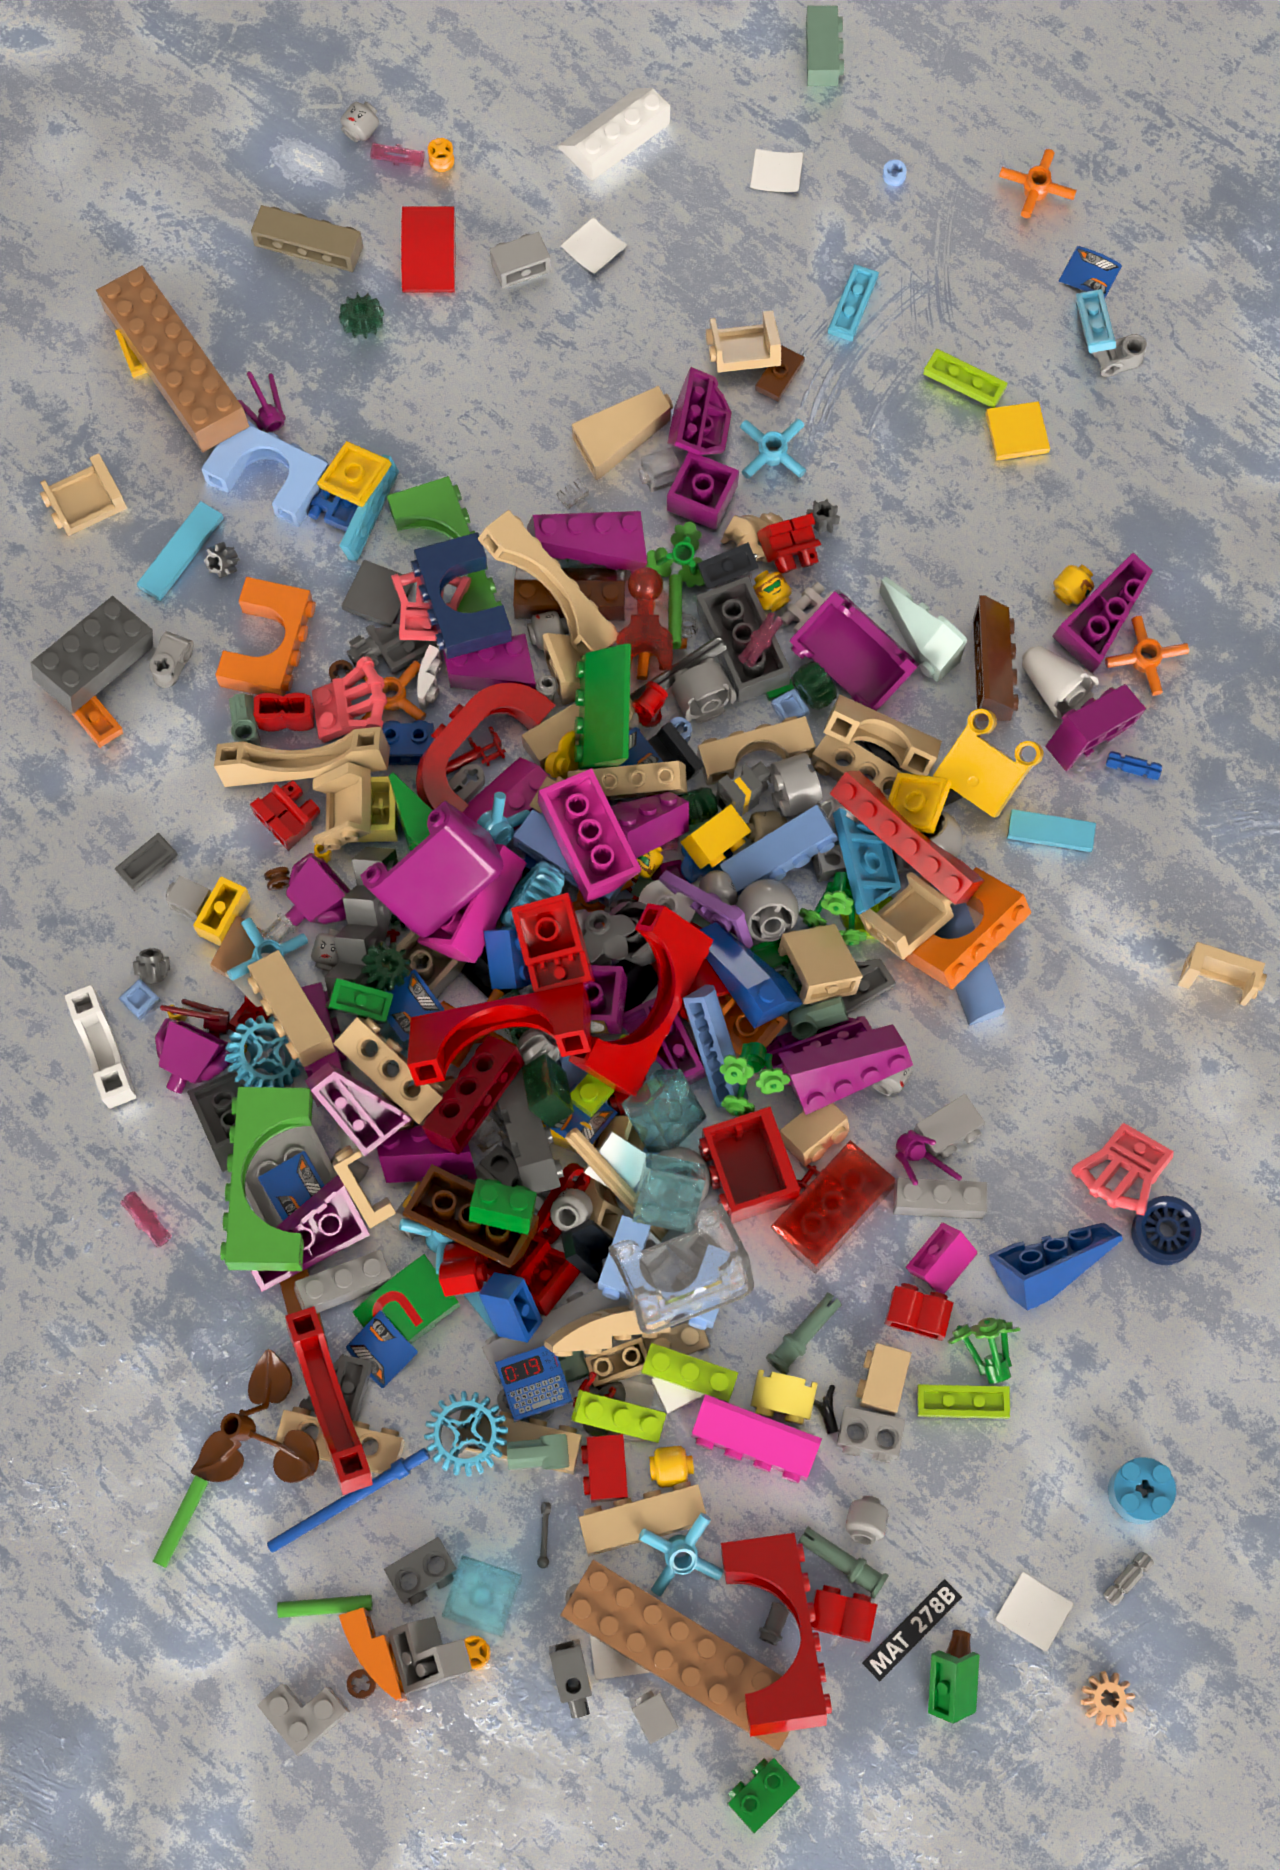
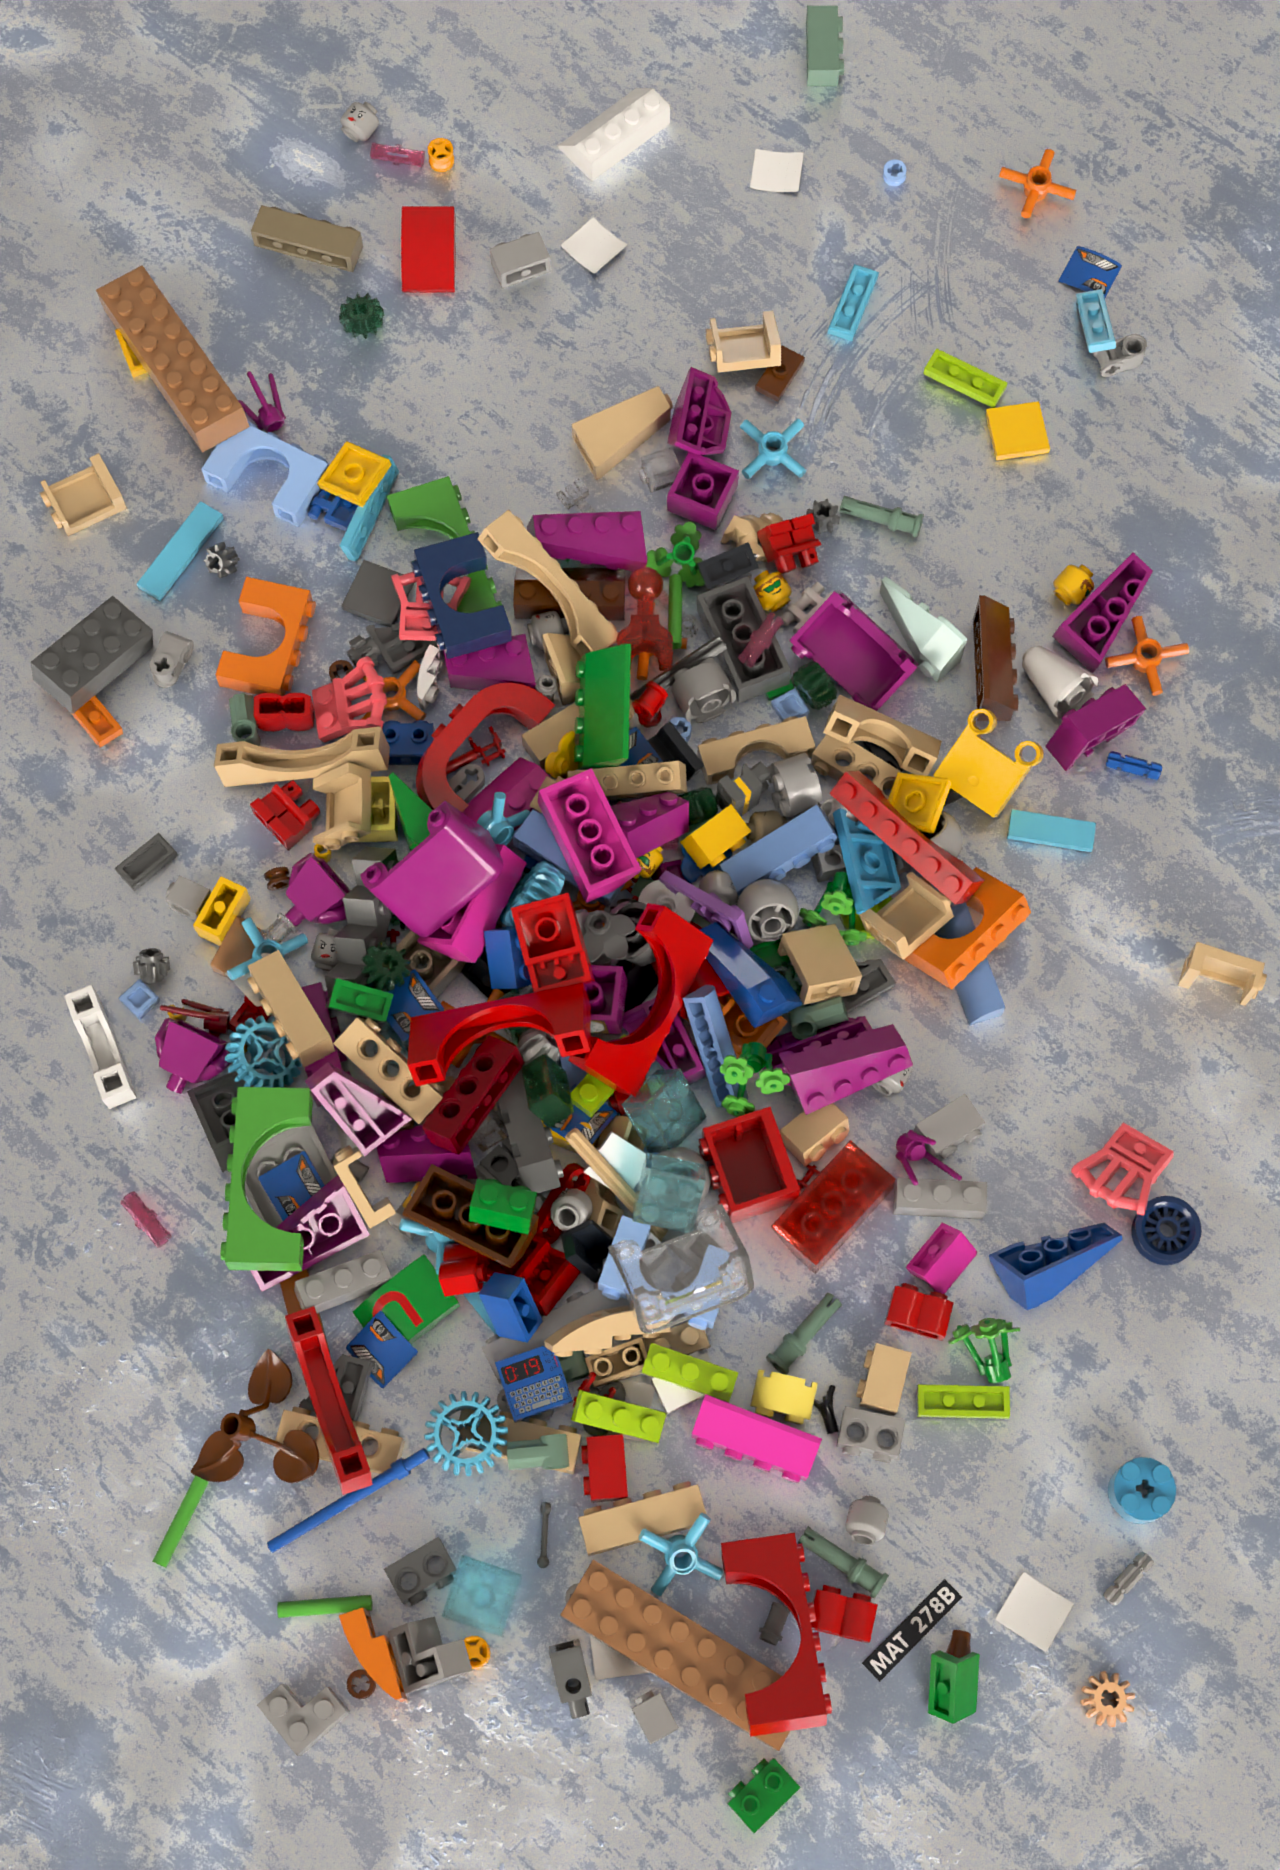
(670, 1466): yellow head -> none
(893, 518): none -> sand green pin

